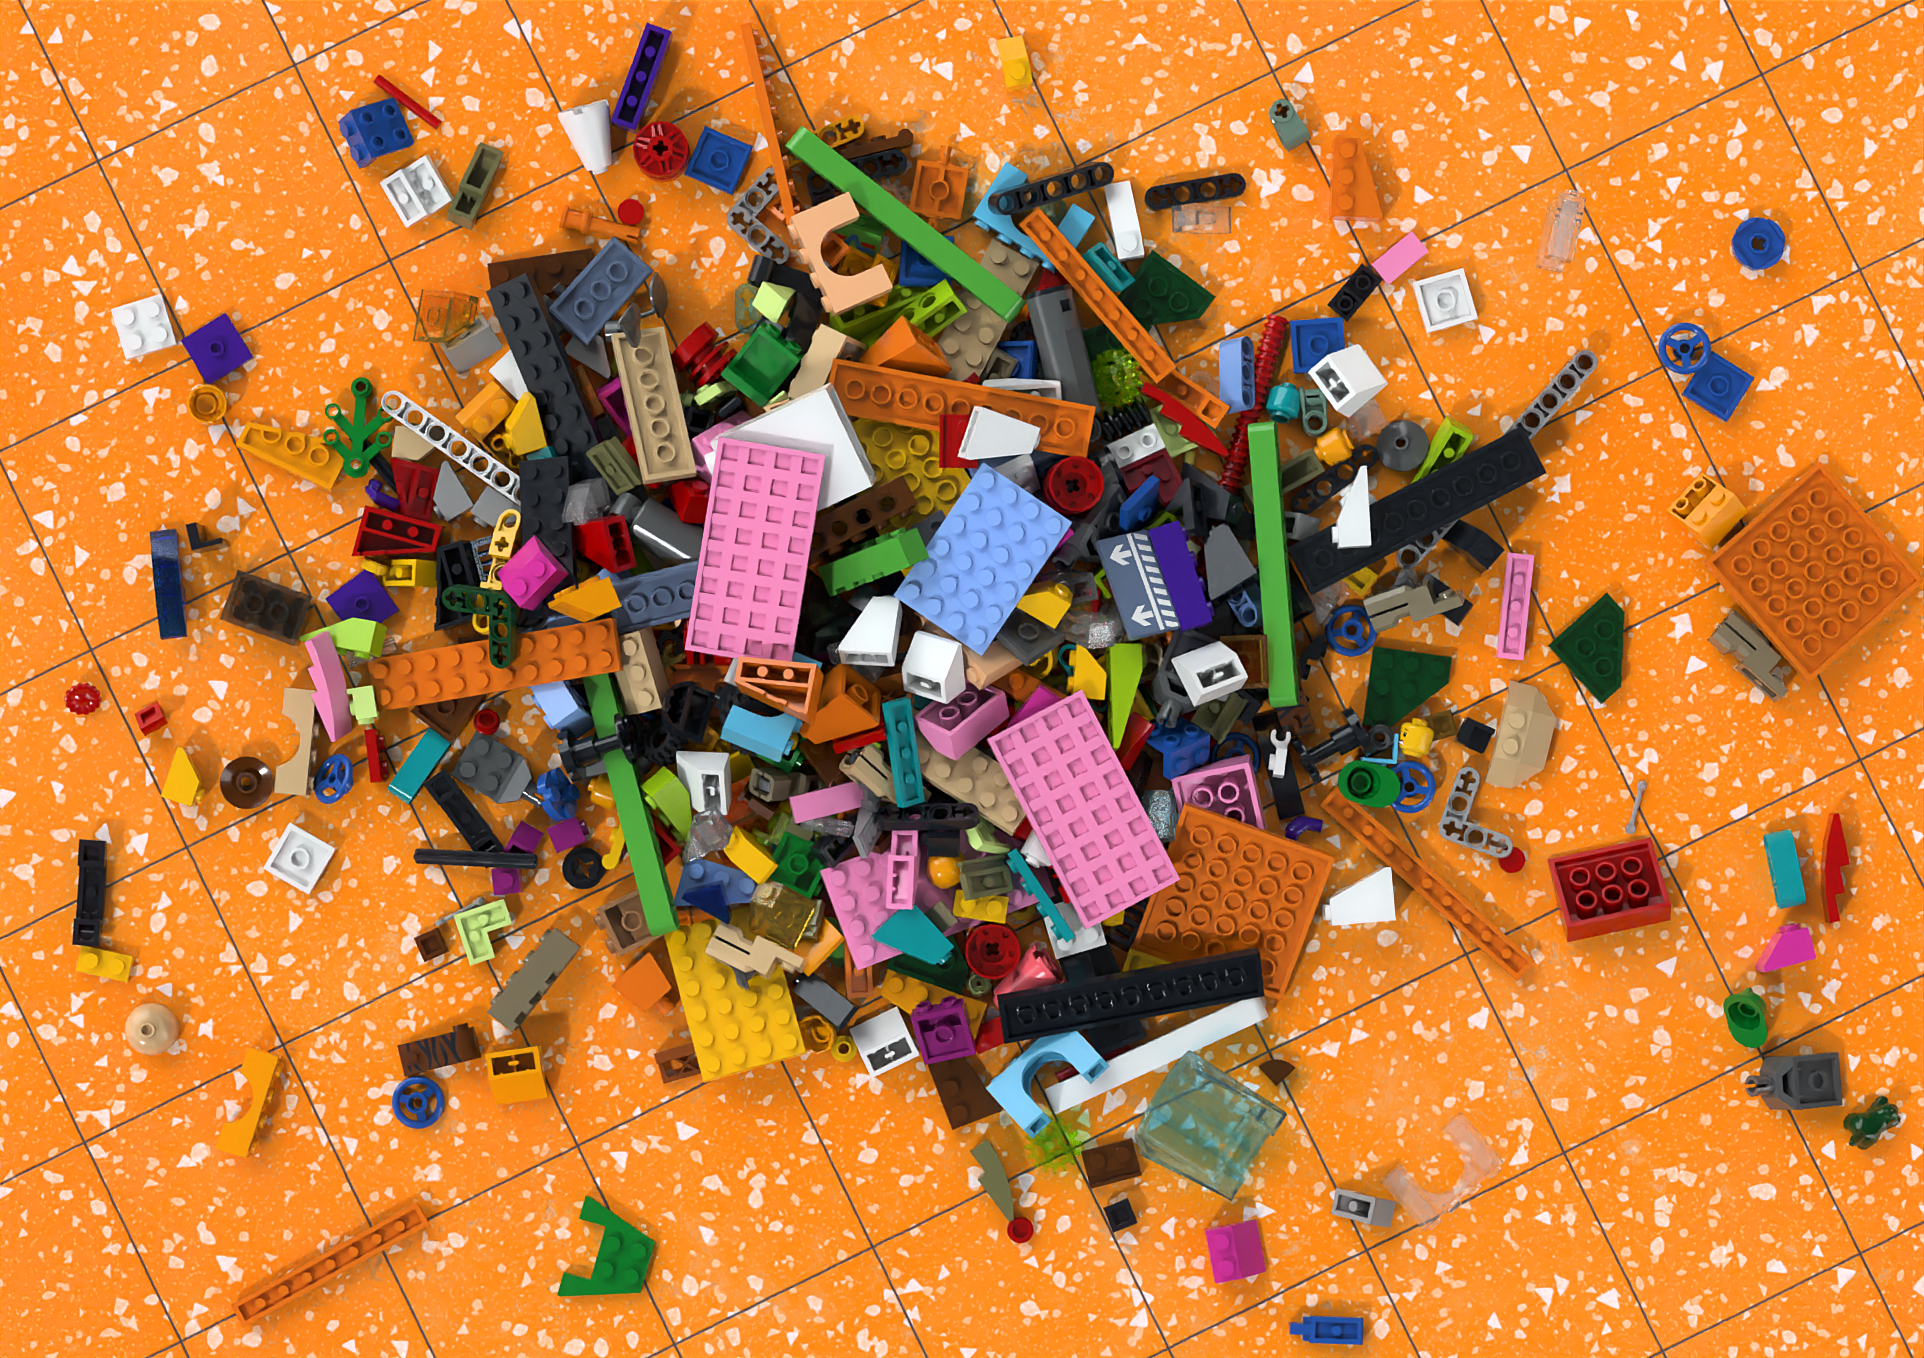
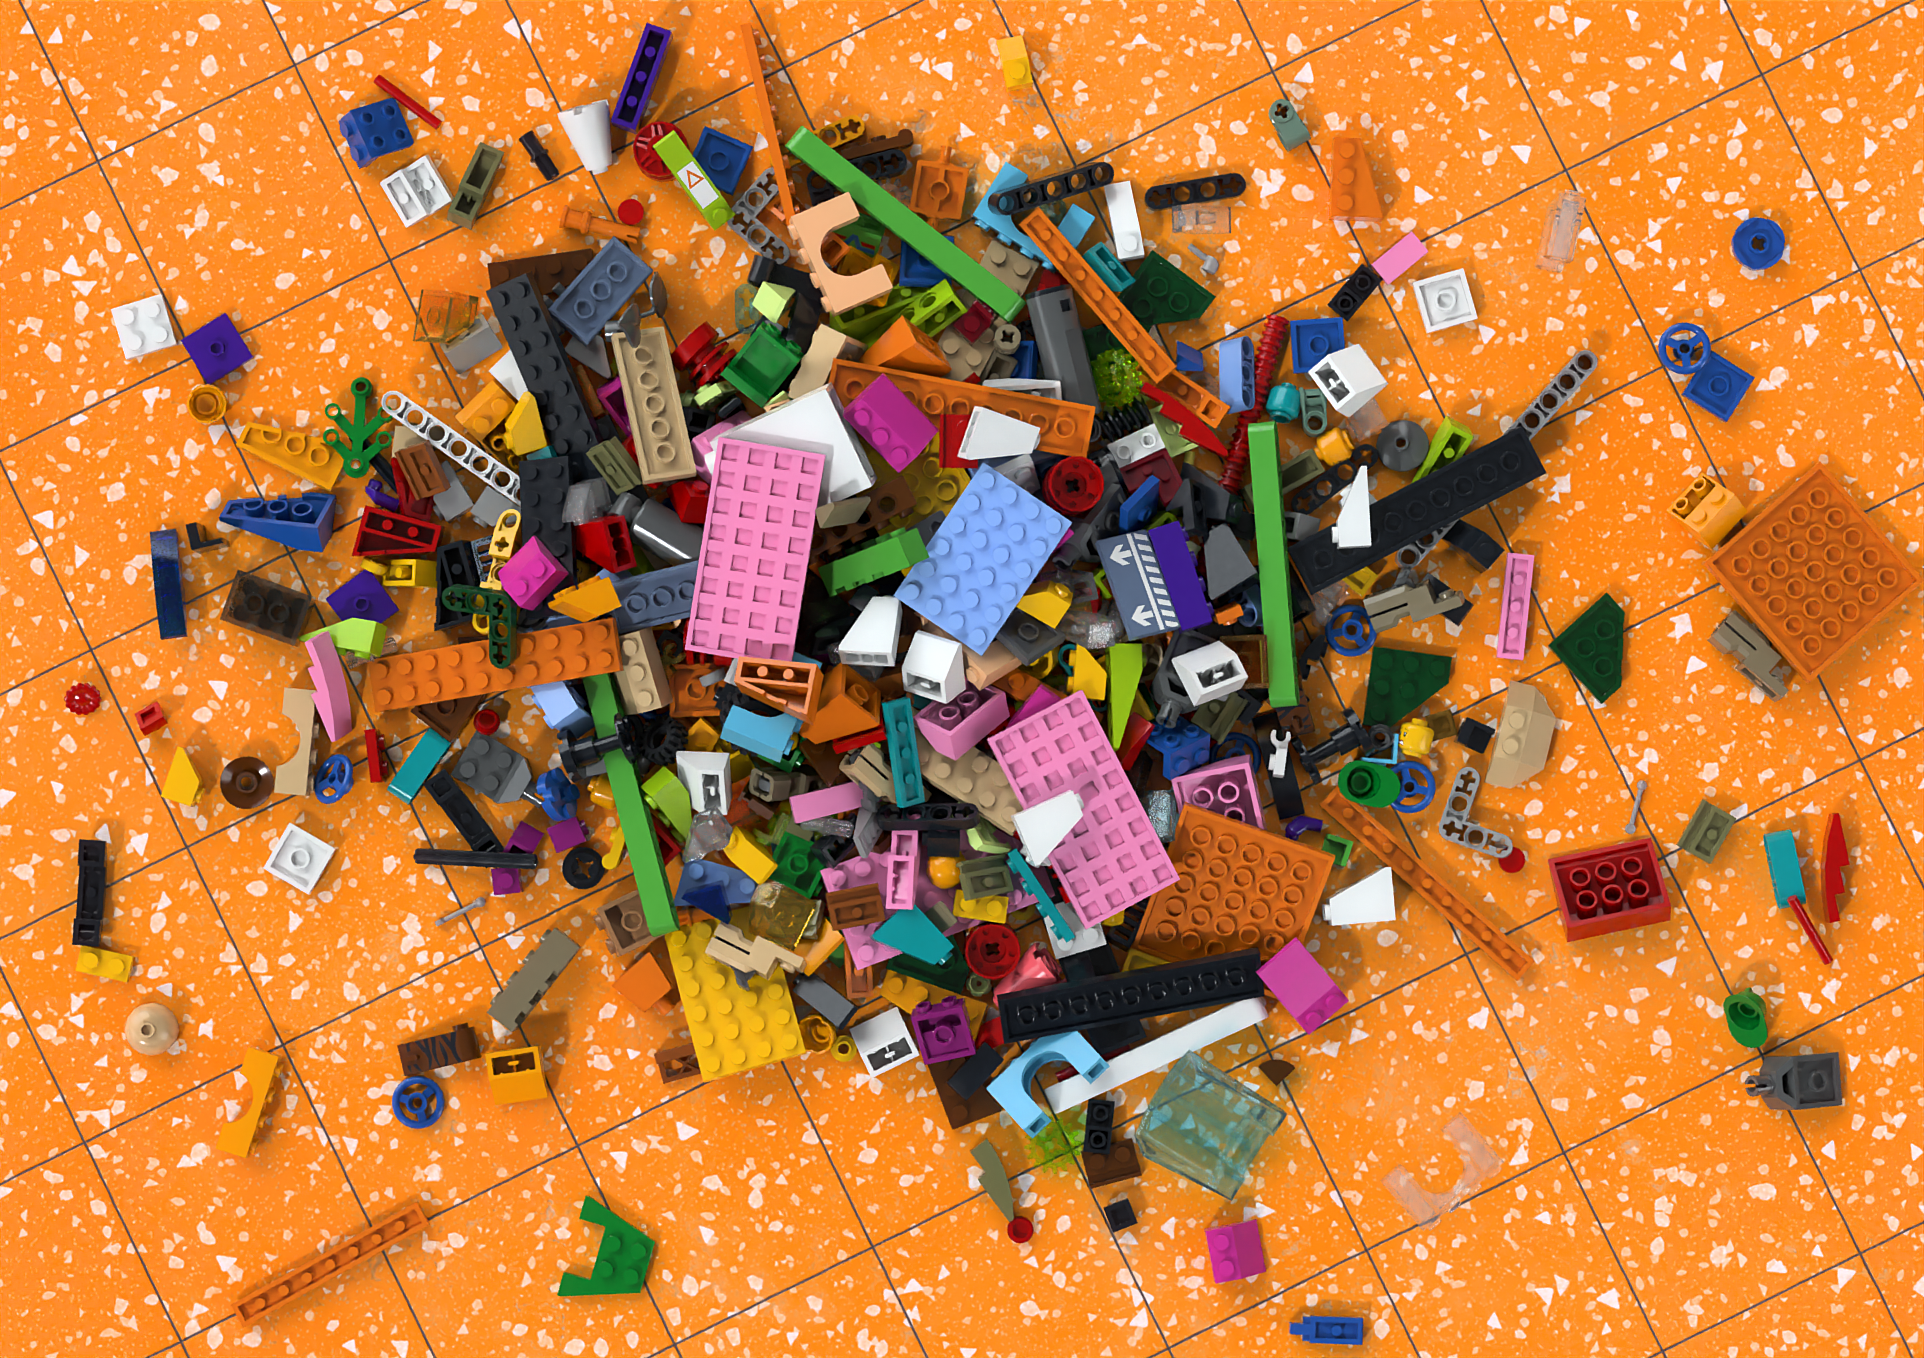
(295, 522): none -> blue wedge
(363, 704): yellowish green brick -> none
(422, 470): none -> dark orange plate
(431, 944): reddish brown tile -> none
(474, 927): yellowish green plate -> none
(539, 156): none -> black axle
(687, 710): black slope -> none
(694, 180): none -> lime slope
(712, 677): none -> light grey tile
(841, 512): none -> dark tan slope
(855, 907): none -> dark orange plate
(890, 422): none -> dark pink slope
(975, 322): none -> dark red bracket
(975, 1071): none -> black slope
(1007, 345): none -> dark tan wheel
(1047, 824): none -> white slope
(1098, 1126): none -> black slope
(1188, 358): none -> blue slope
(1210, 264): none -> light grey hand
(1228, 613): none -> orange plate
(1302, 986): none -> dark pink slope
(1339, 847): none -> bright green panel
(1363, 1208): light grey slope -> none
(1706, 831): none -> olive plate
(1786, 948): dark pink slope -> none
(1810, 929): none -> red bar
(1869, 1125): dark green animal -> none

